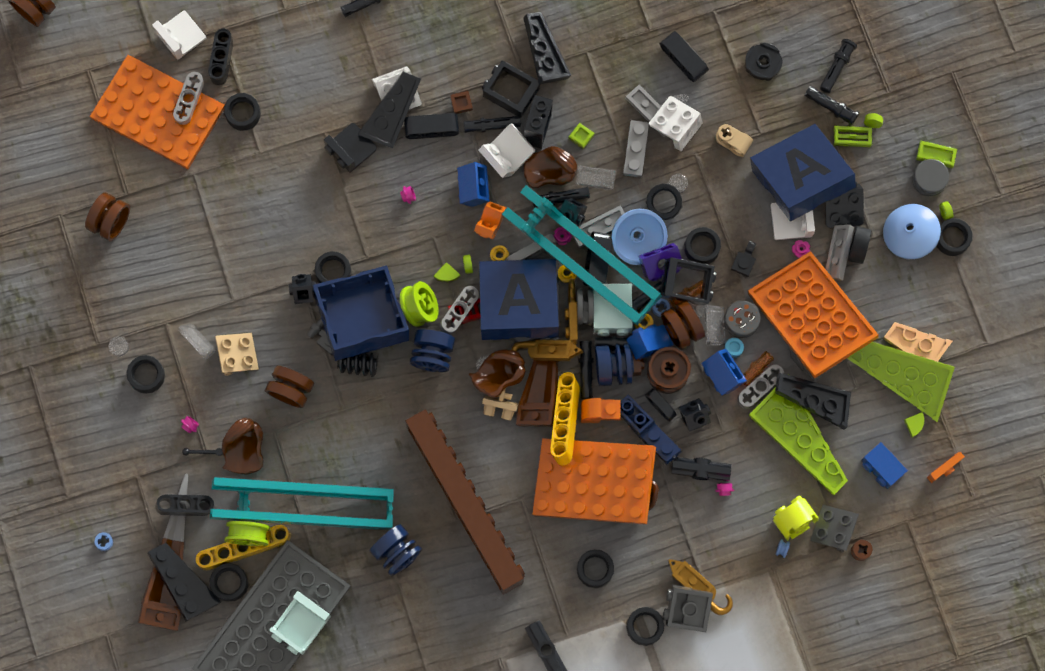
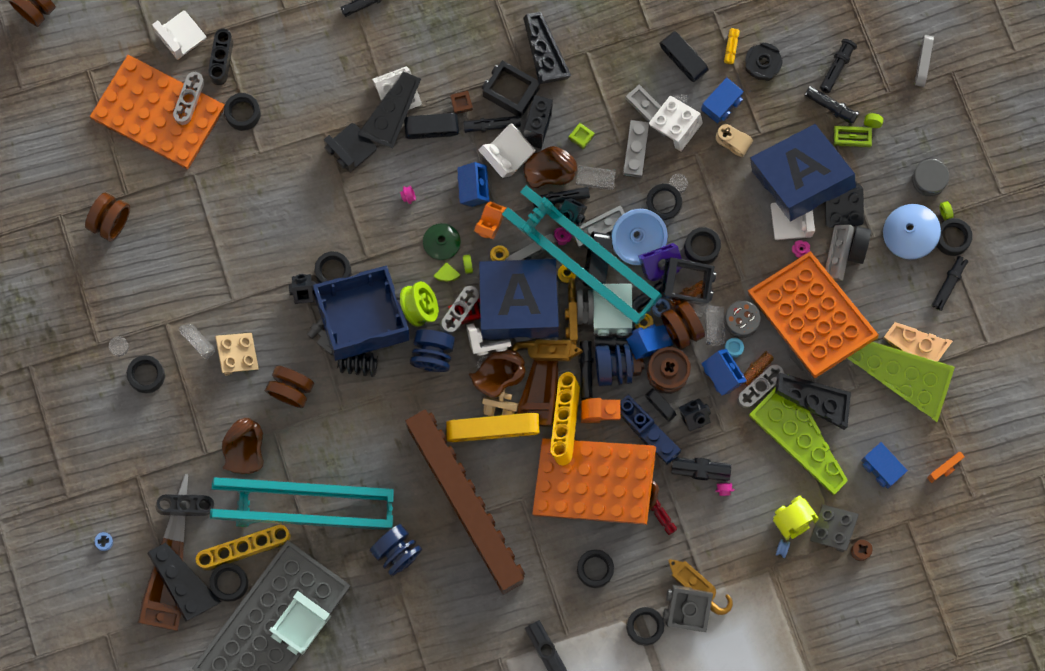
(189, 424): dark pink plate -> none
(218, 451): black hinge -> none
(247, 533): lime wheel -> none
(442, 250): none -> dark green dish
(482, 347): none -> white bracket
(492, 427): none -> yellow beam
(663, 518): none -> dark red axle
(722, 100): none -> blue brick
(731, 46): none -> yellow axle
(744, 262): black plate -> none
(915, 424): lime tile -> none
(924, 60): none -> light grey beam
(938, 152): lime tile -> none
(953, 276): none -> black pin

